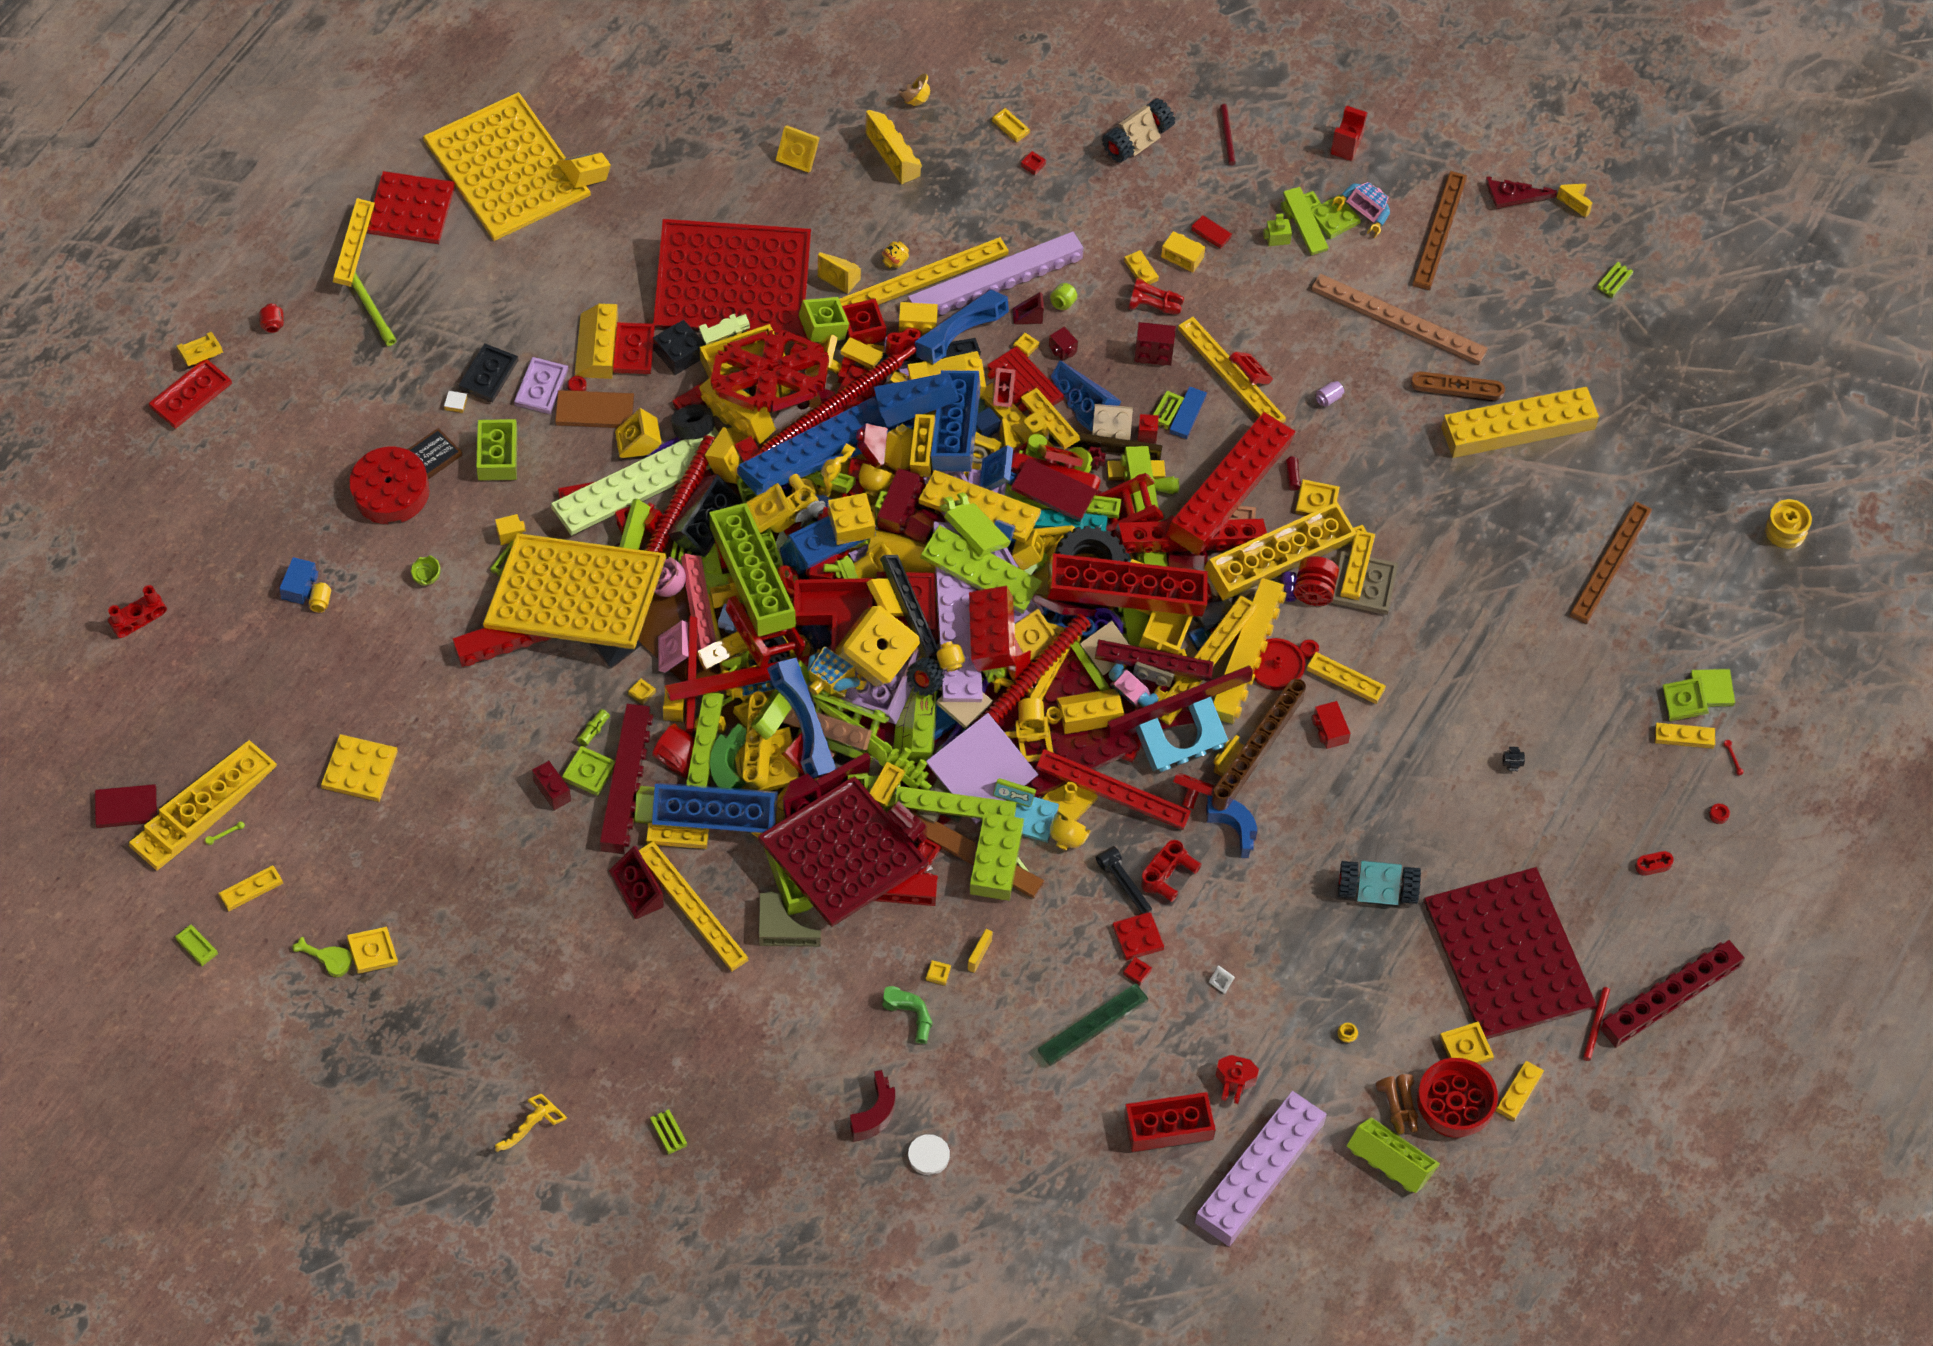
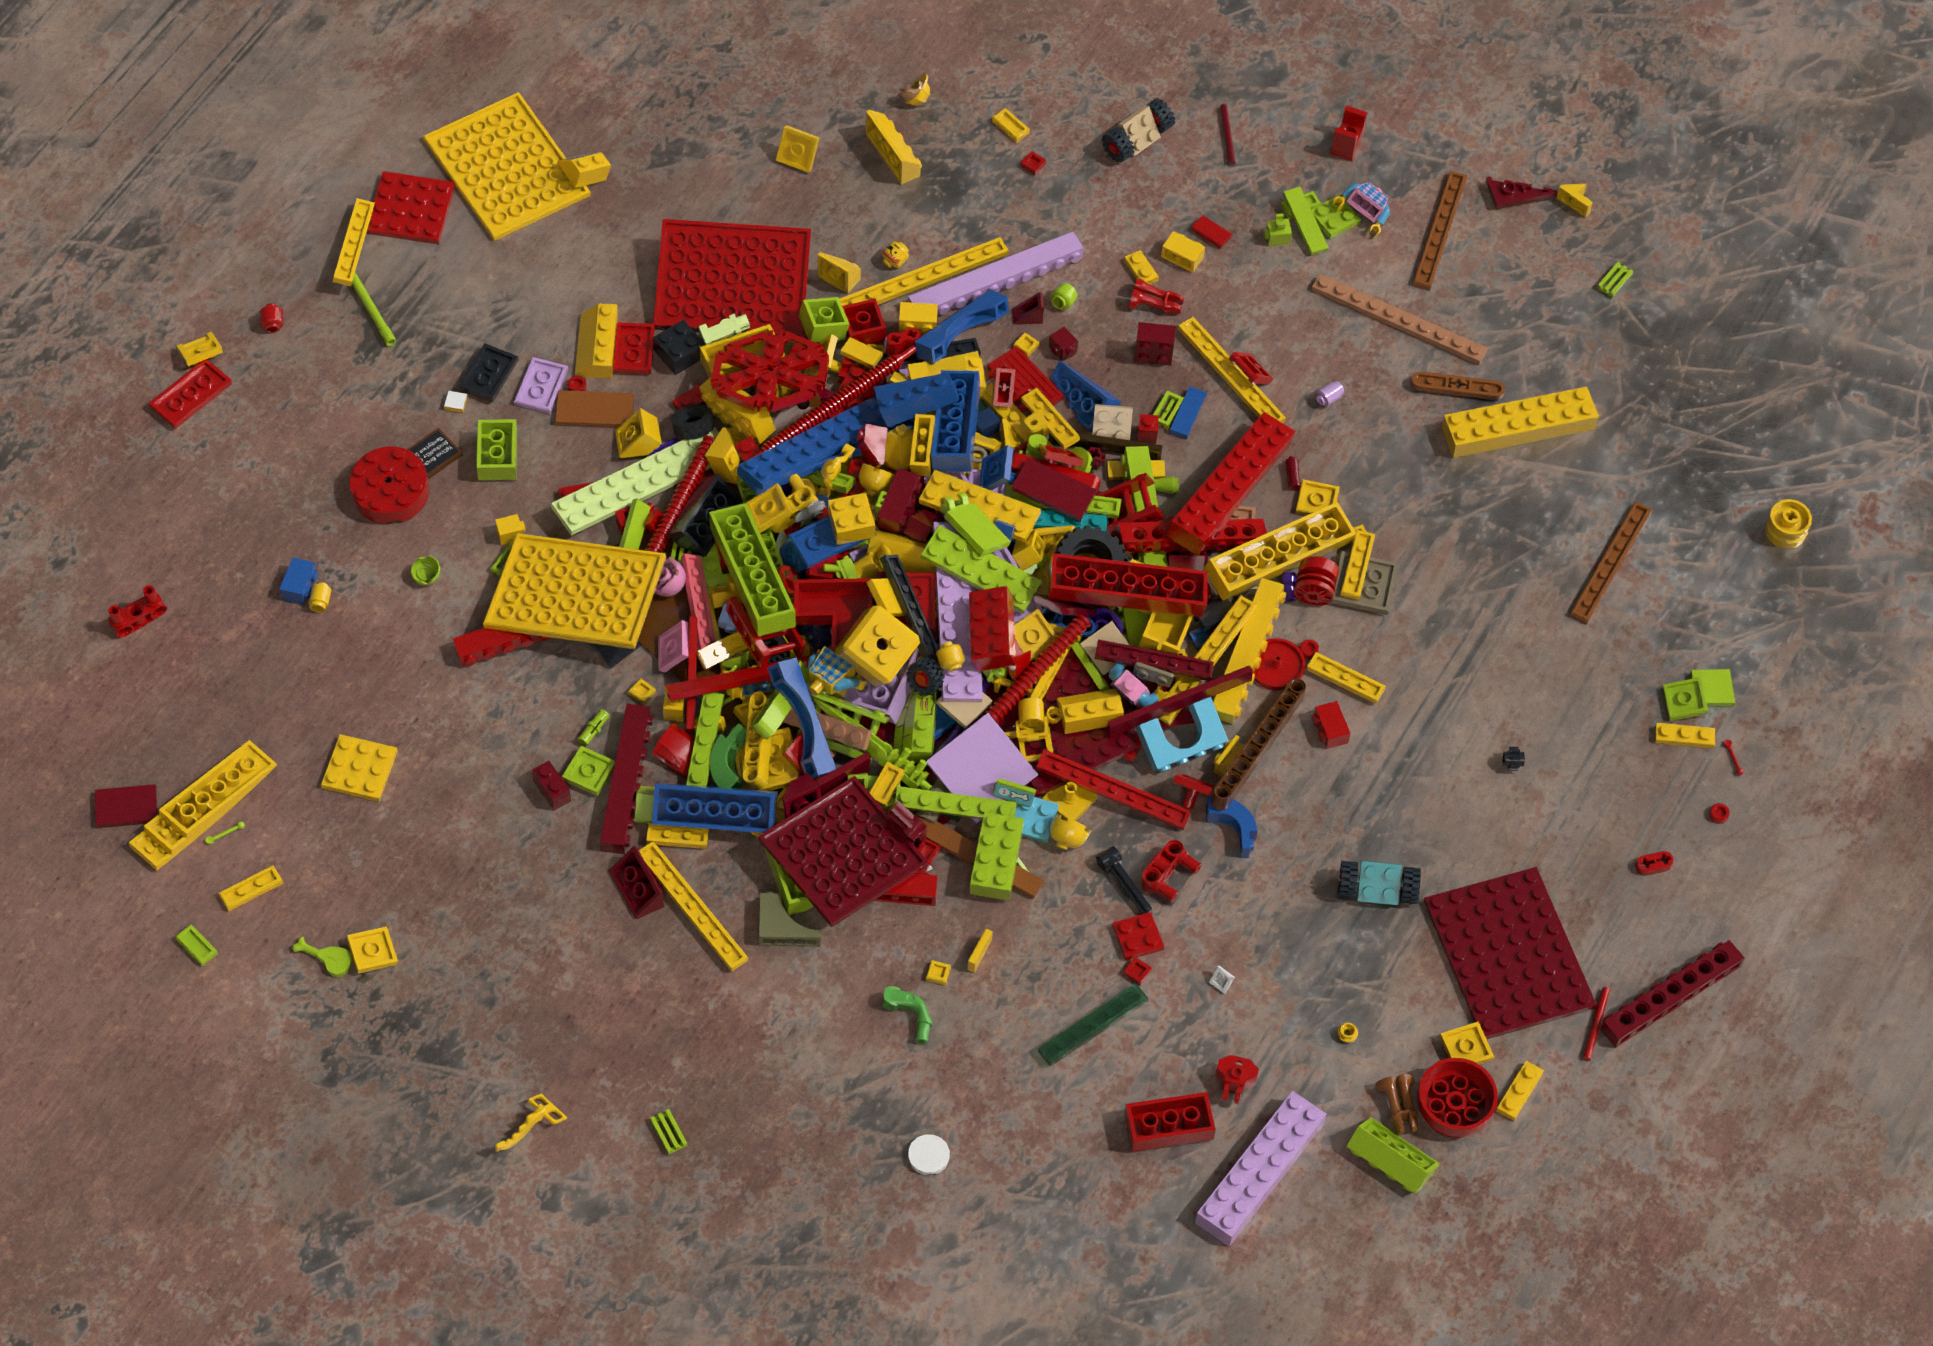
(872, 1122): dark red arch -> none

